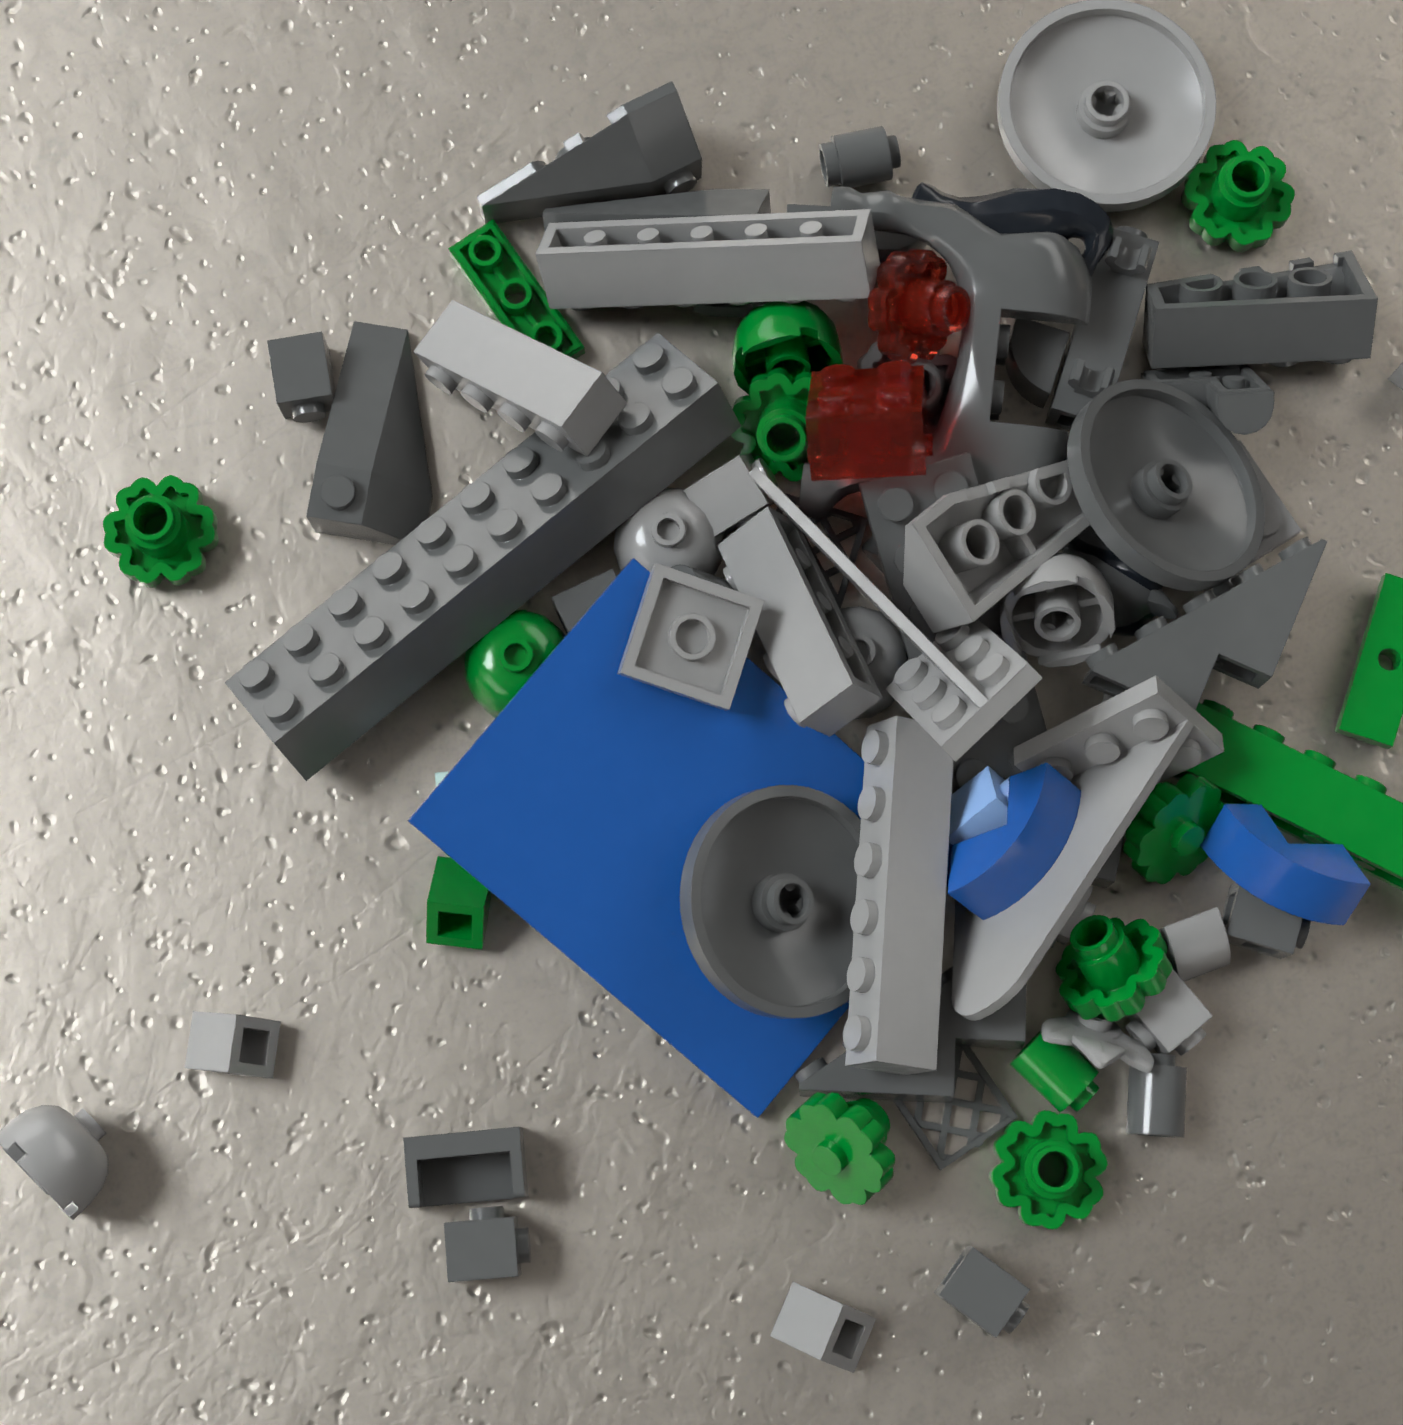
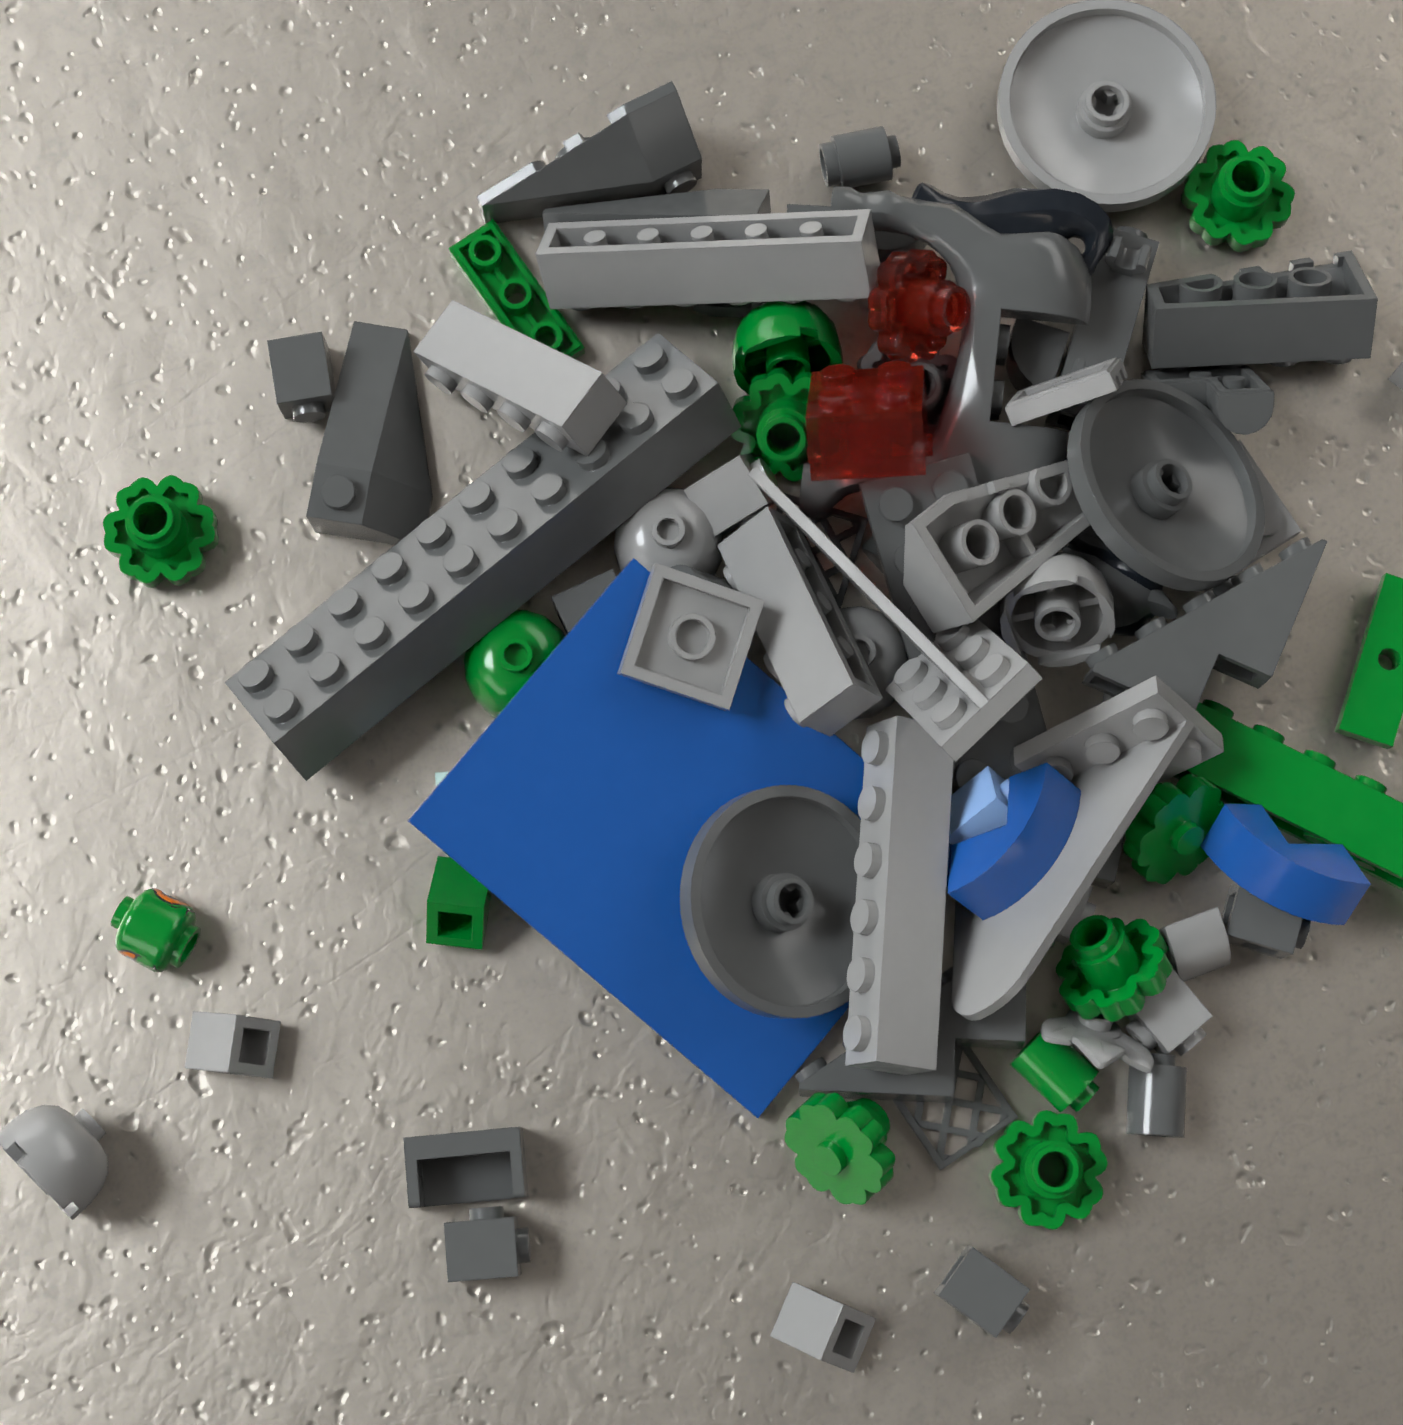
(155, 930): none -> green head
(1066, 391): none -> light grey tile

